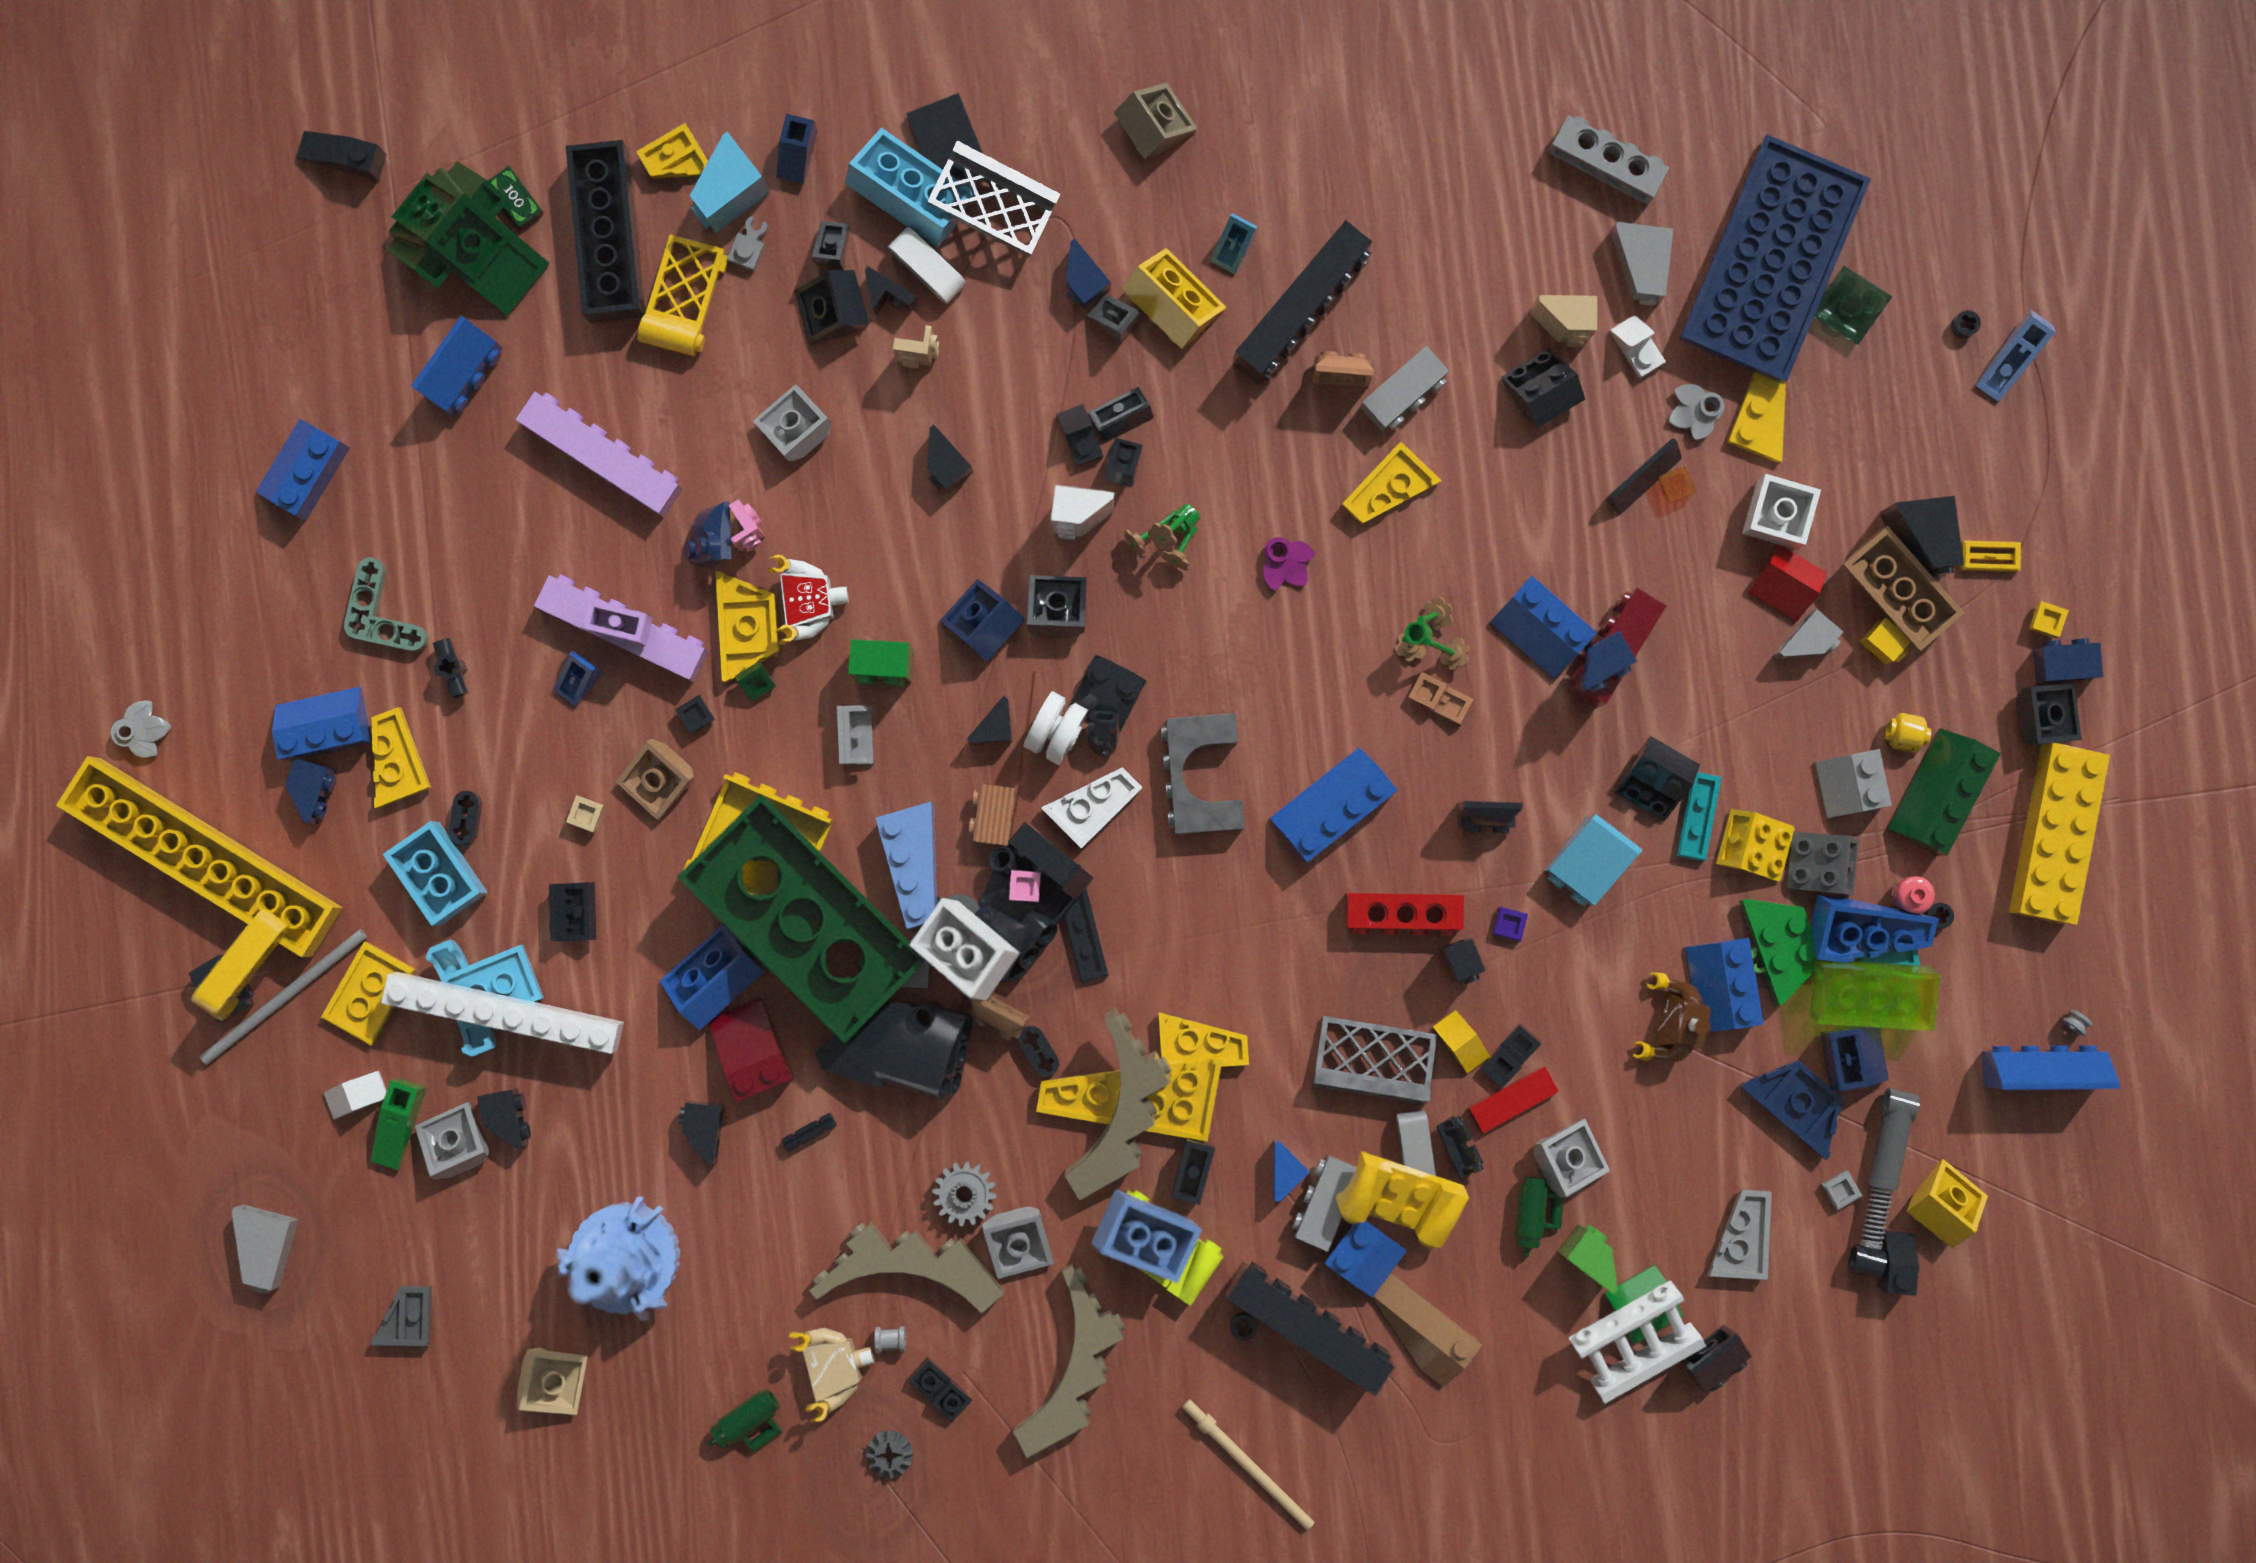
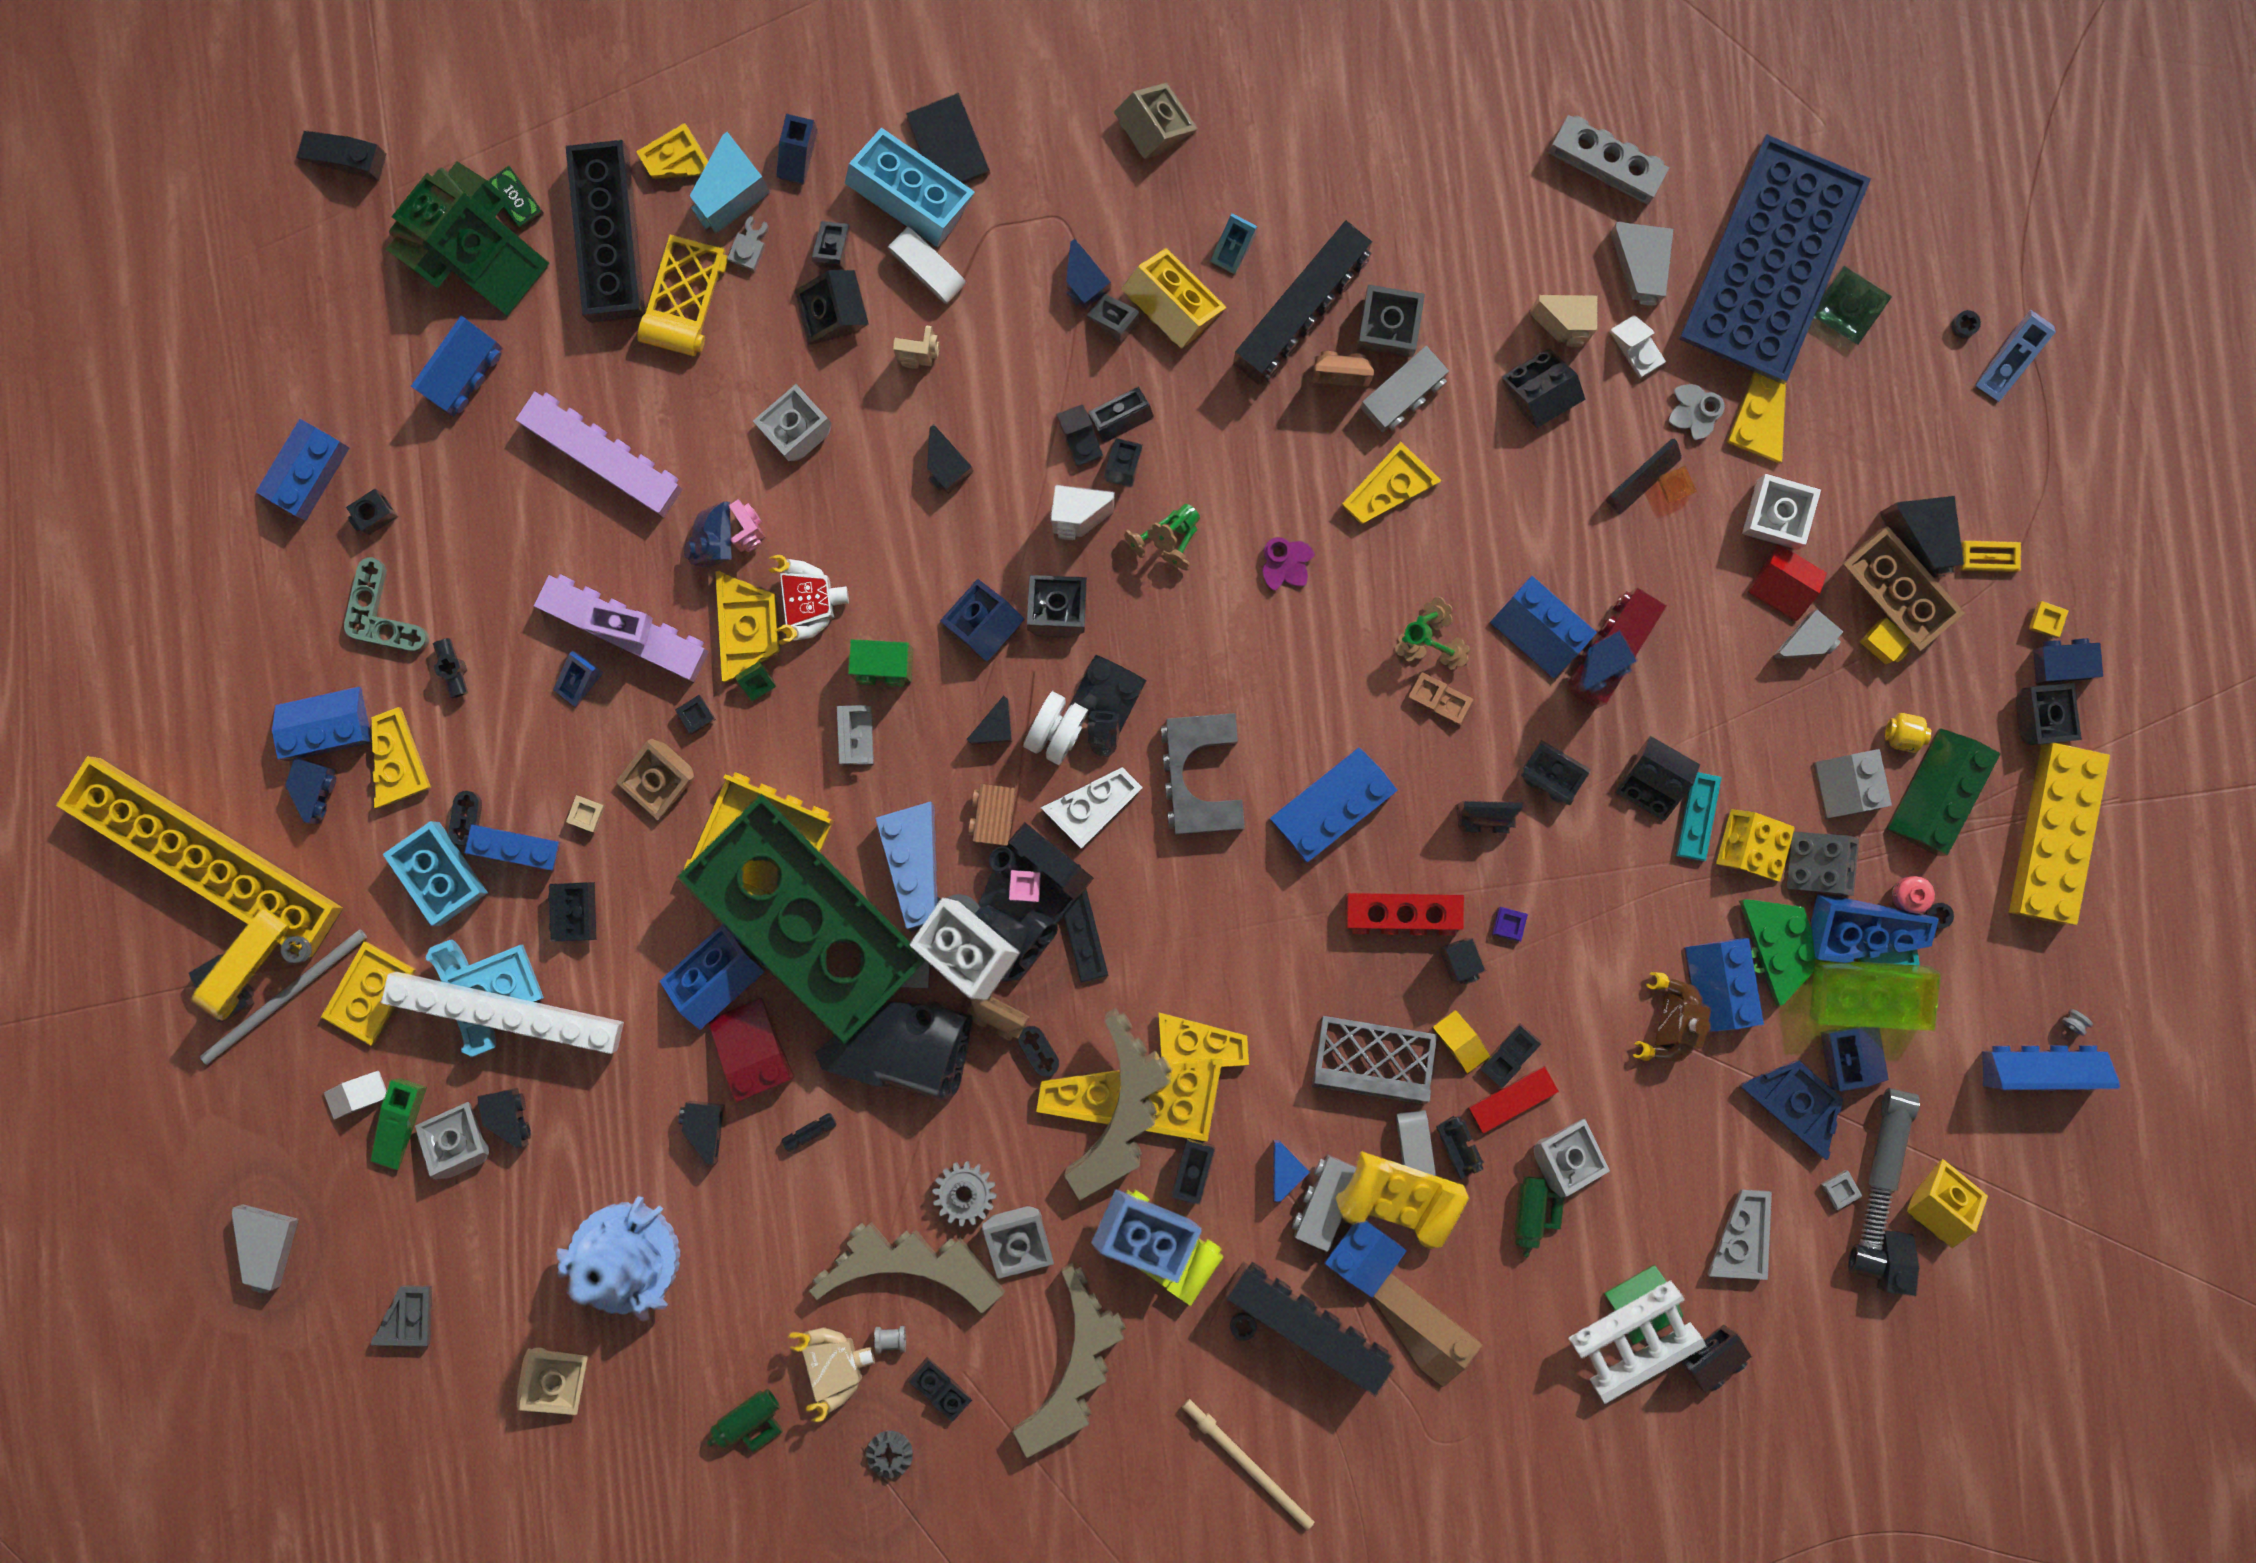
(144, 729): light grey plate -> none
(288, 945): none -> dark grey bush
(383, 512): none -> black brick
(512, 847): none -> blue brick
(881, 288): black slope -> none
(1001, 178): fence -> none
(1390, 321): none -> dark grey brick
(1554, 773): none -> black bracket
(1591, 860): medium azure slope -> none
(1591, 1254): bright green slope -> none

